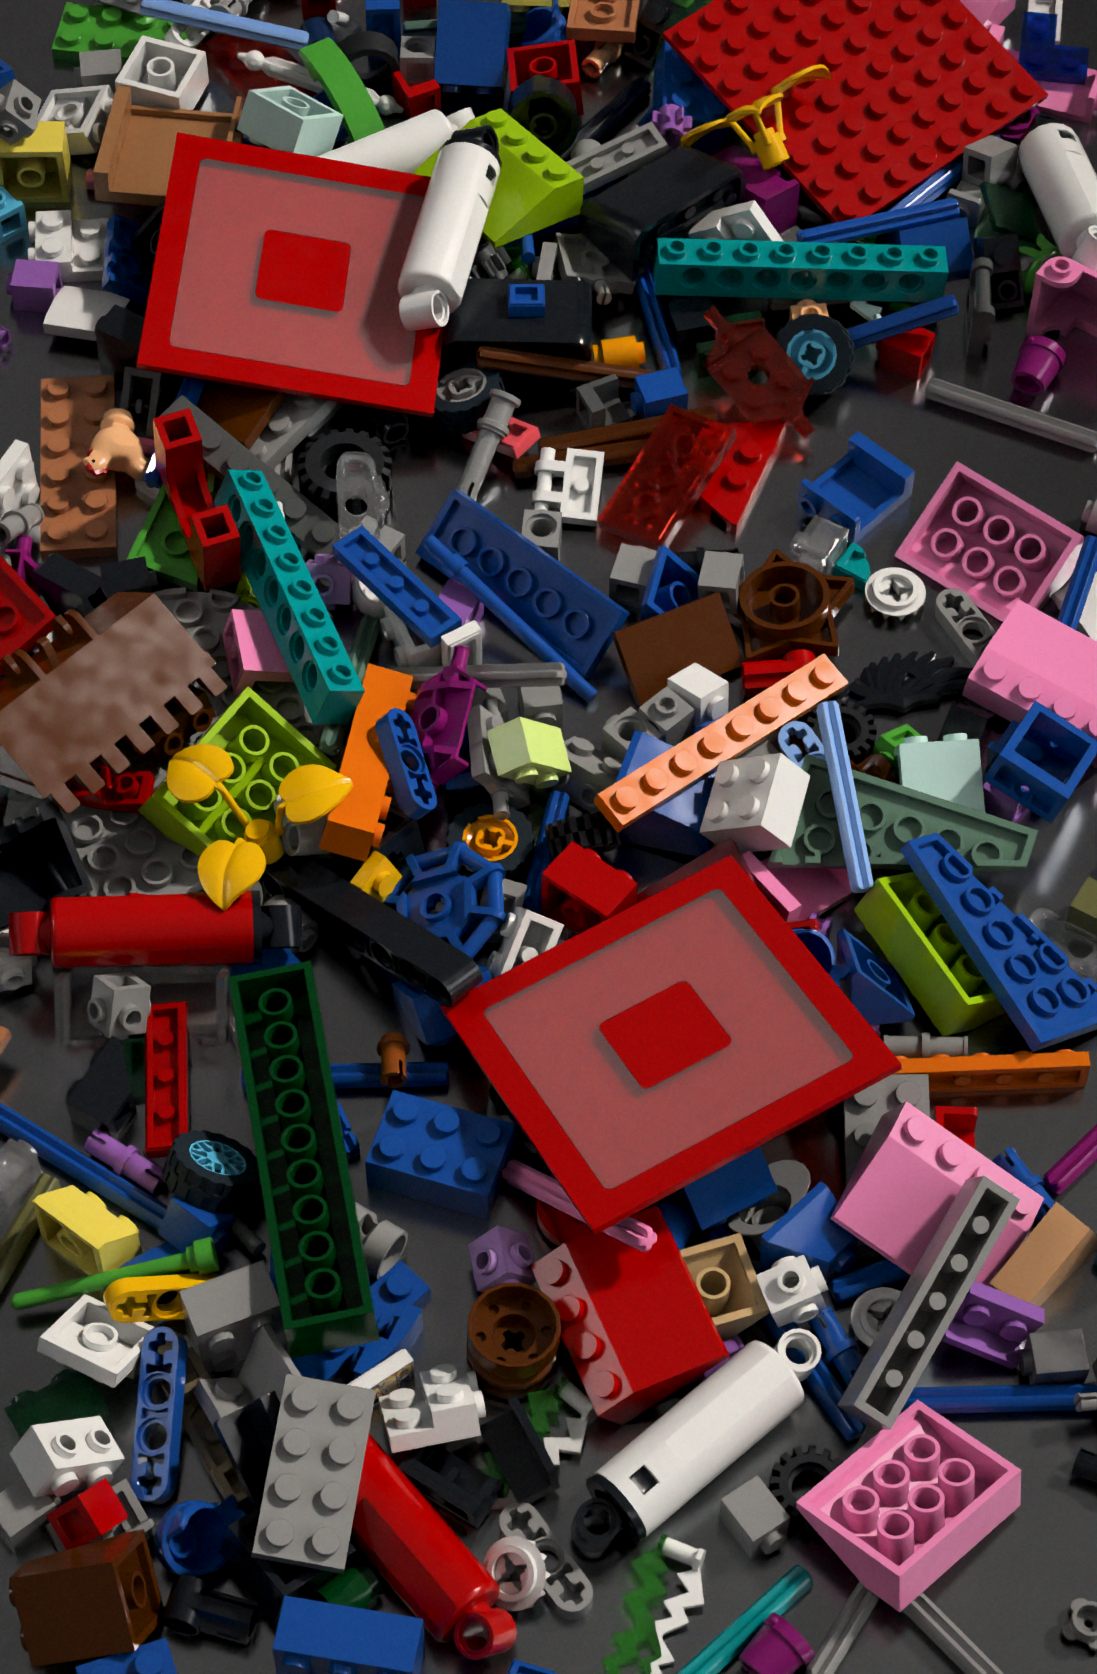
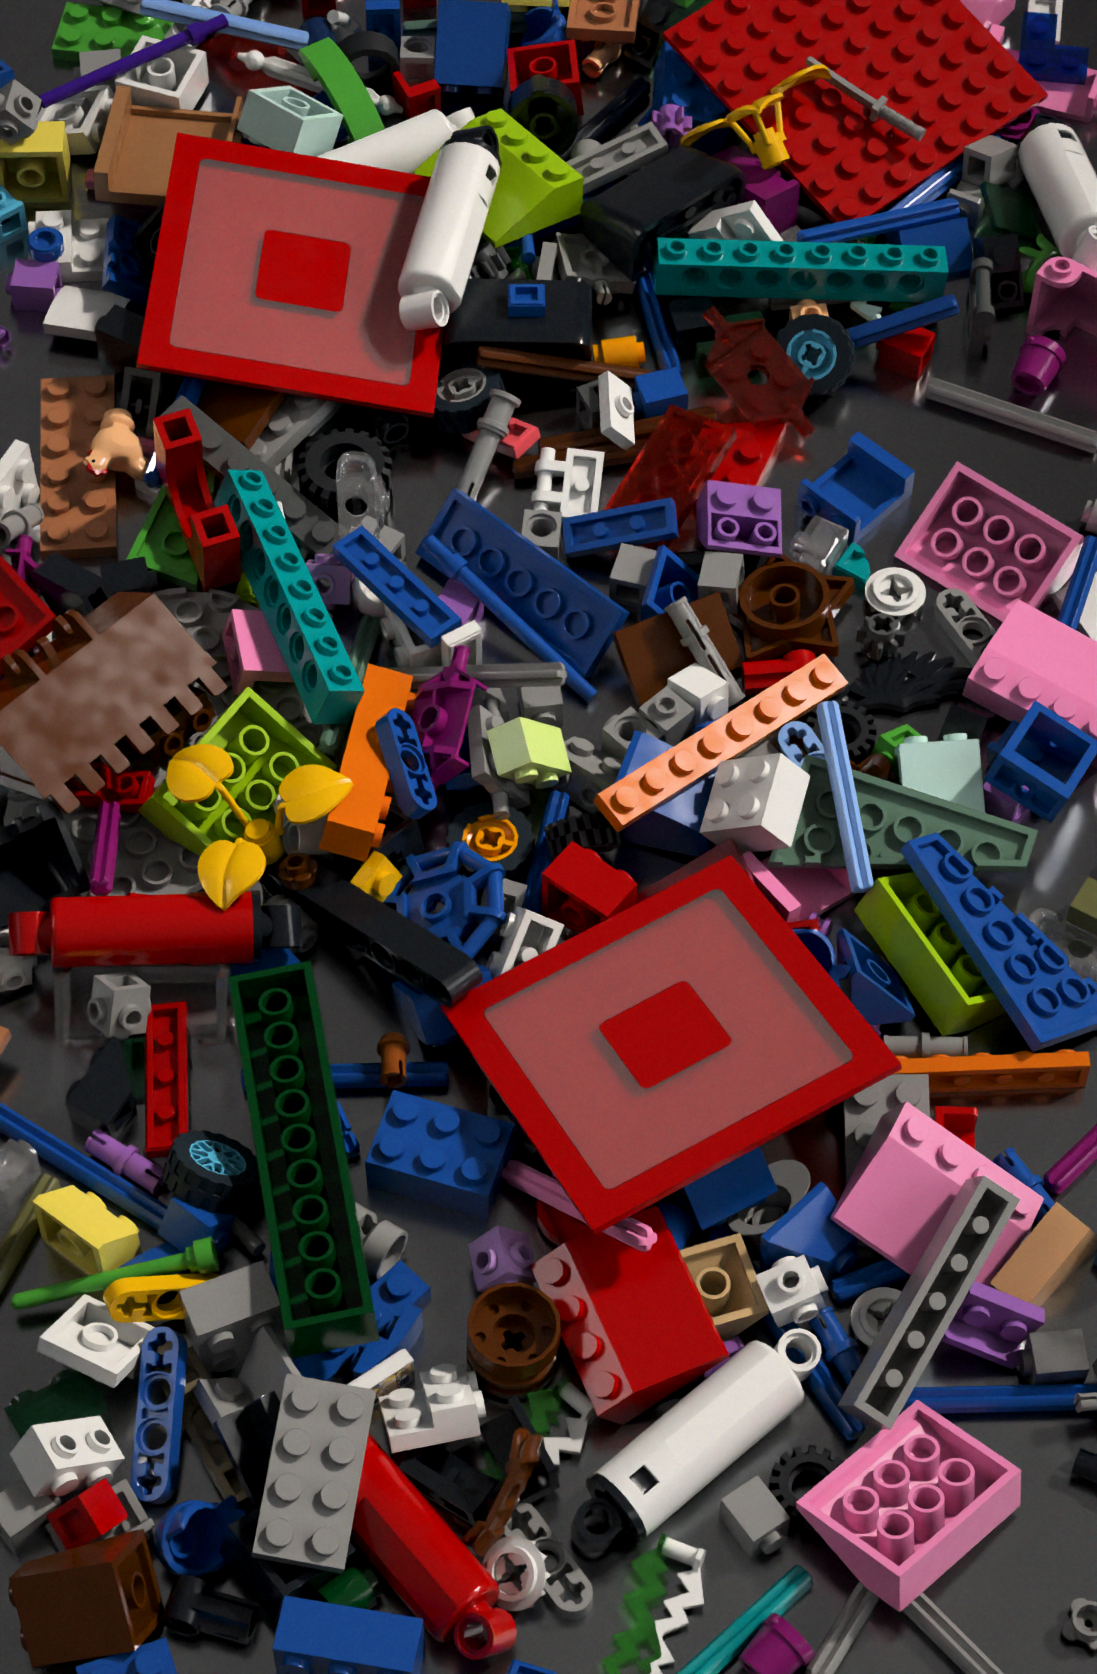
(45, 244): none -> blue tile
(105, 848): none -> magenta axle
(192, 34): none -> dark purple bar
(298, 871): none -> reddish brown plate
(523, 1458): none -> reddish brown piece
(616, 410): none -> white plate
(627, 524): none -> blue plate
(680, 612): none -> light grey pin
(740, 518): none -> medium lavender slope
(877, 107): none -> light grey sword
(880, 636): none -> dark grey gear

